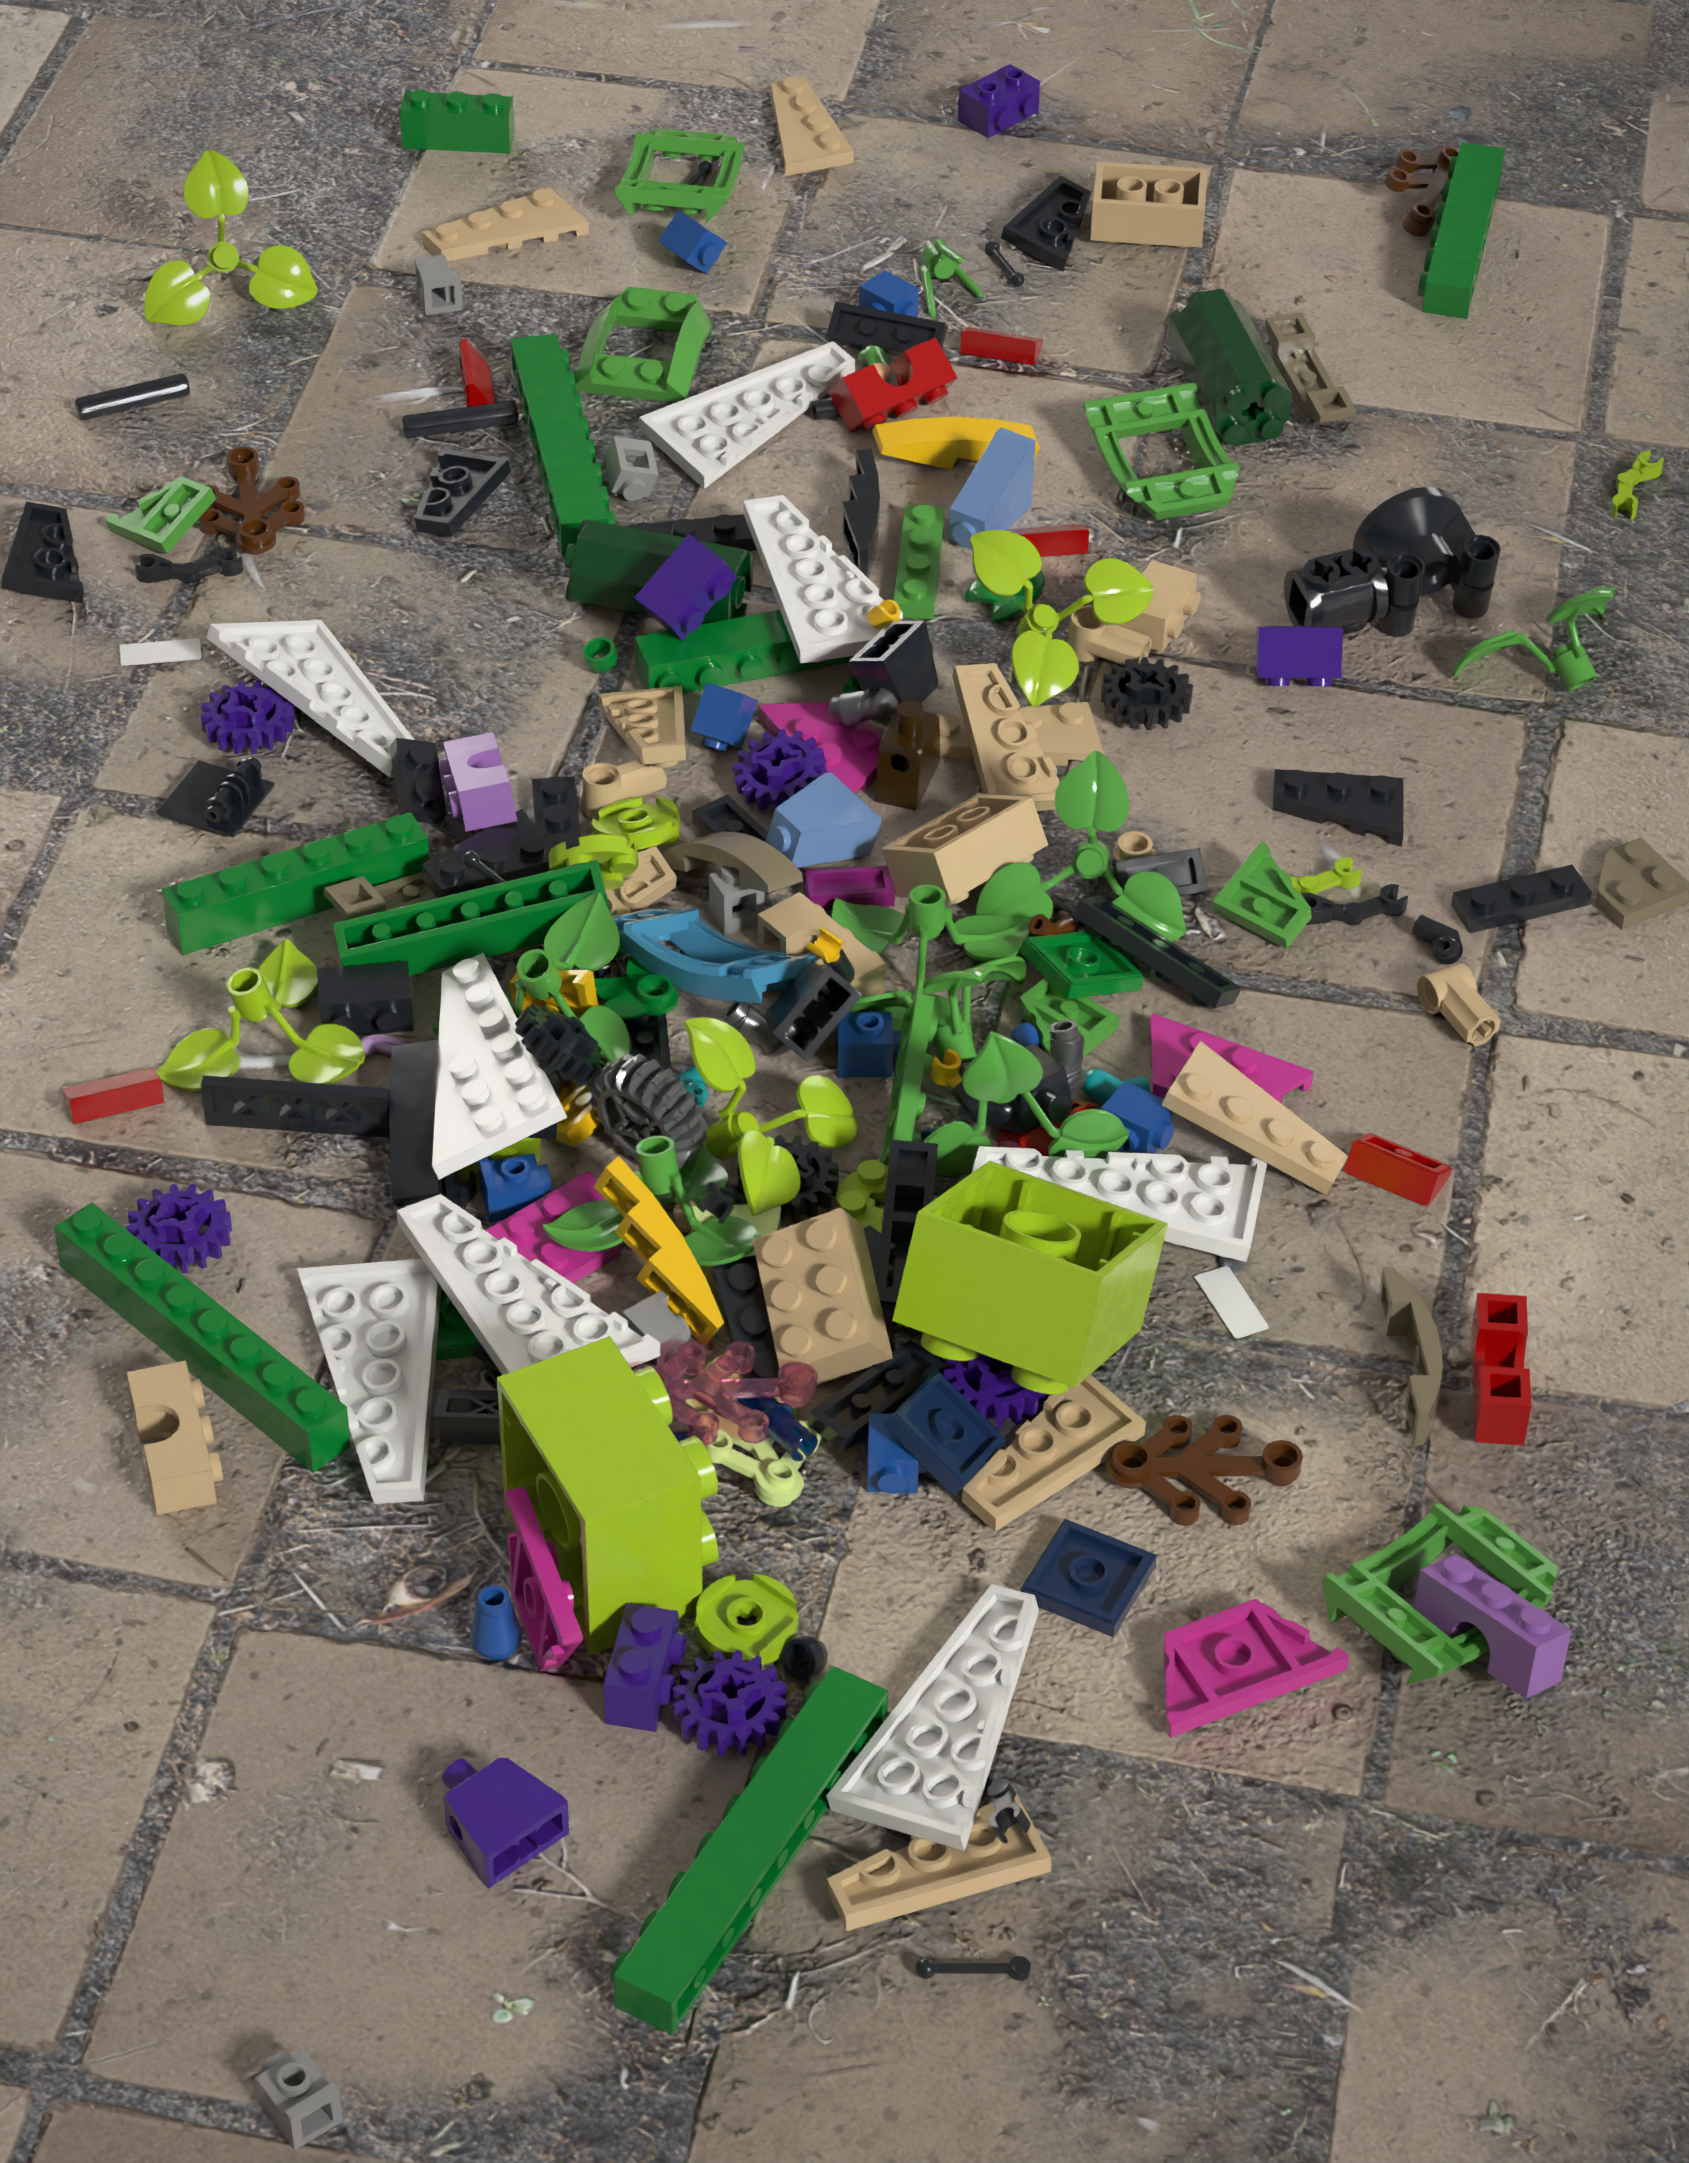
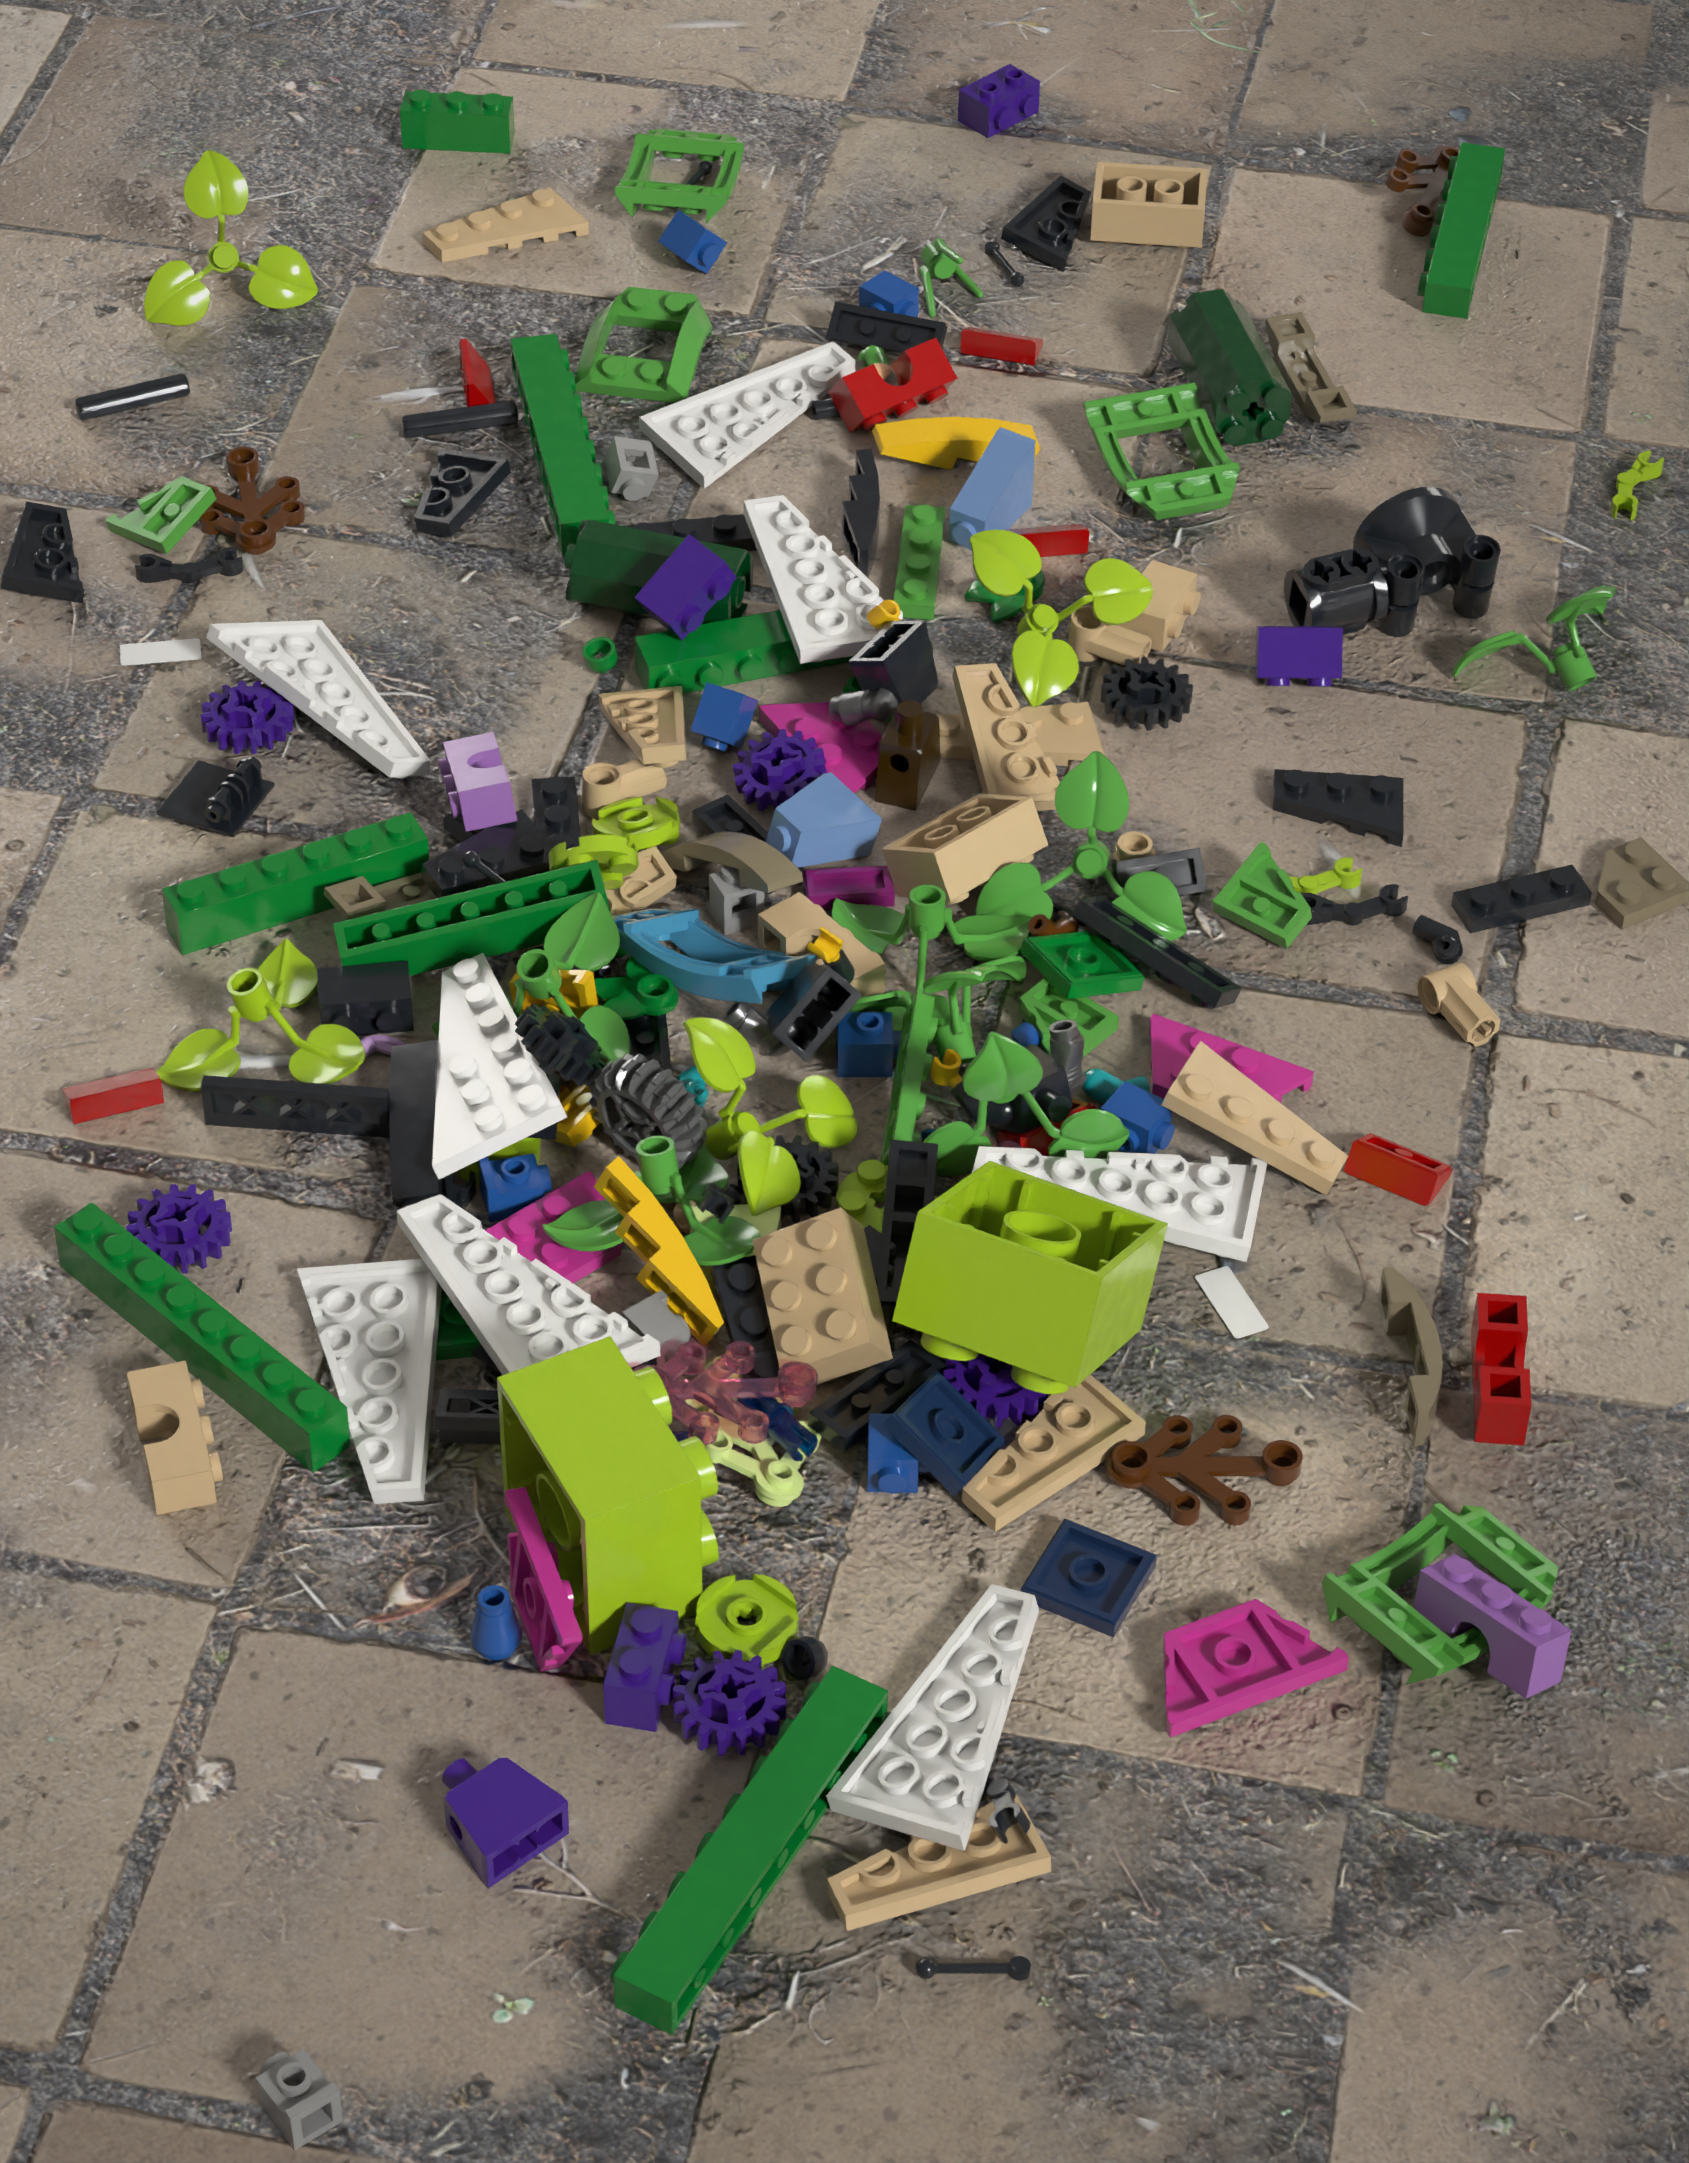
(418, 780): black plate -> none
(437, 285): light grey brick -> none
(806, 129): tan wing -> none

